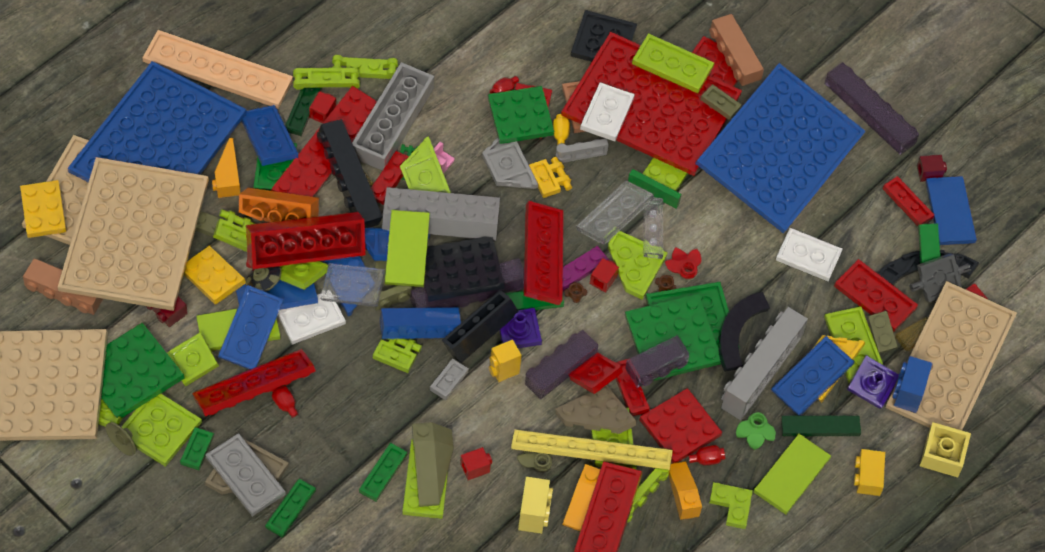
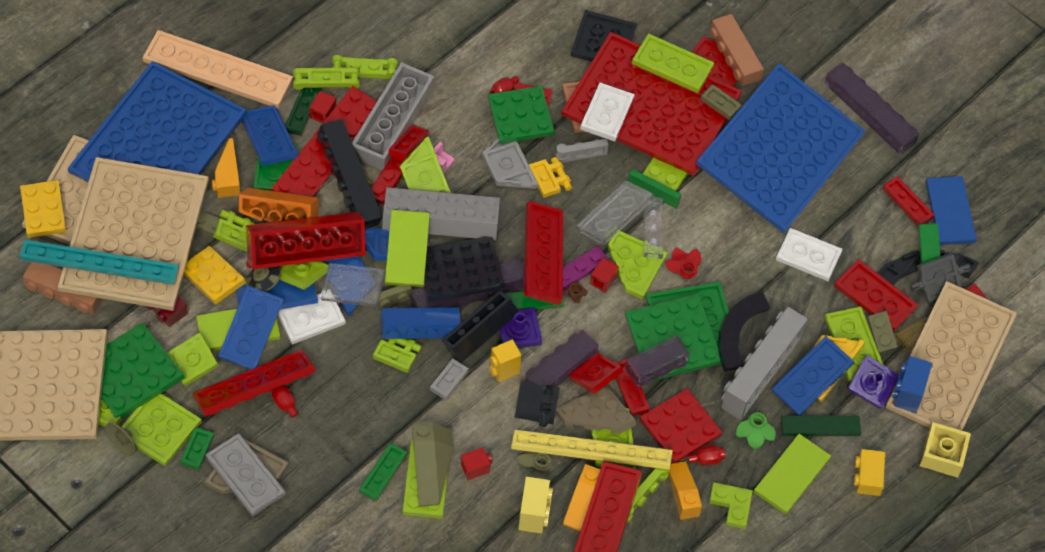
(99, 262): none -> teal plate
(290, 507): green tile -> none
(408, 142): none -> red plate
(537, 402): none -> black hinge
(561, 128): yellow plant -> none
(665, 279): reddish brown plate -> none
(931, 167): dark red brick -> none

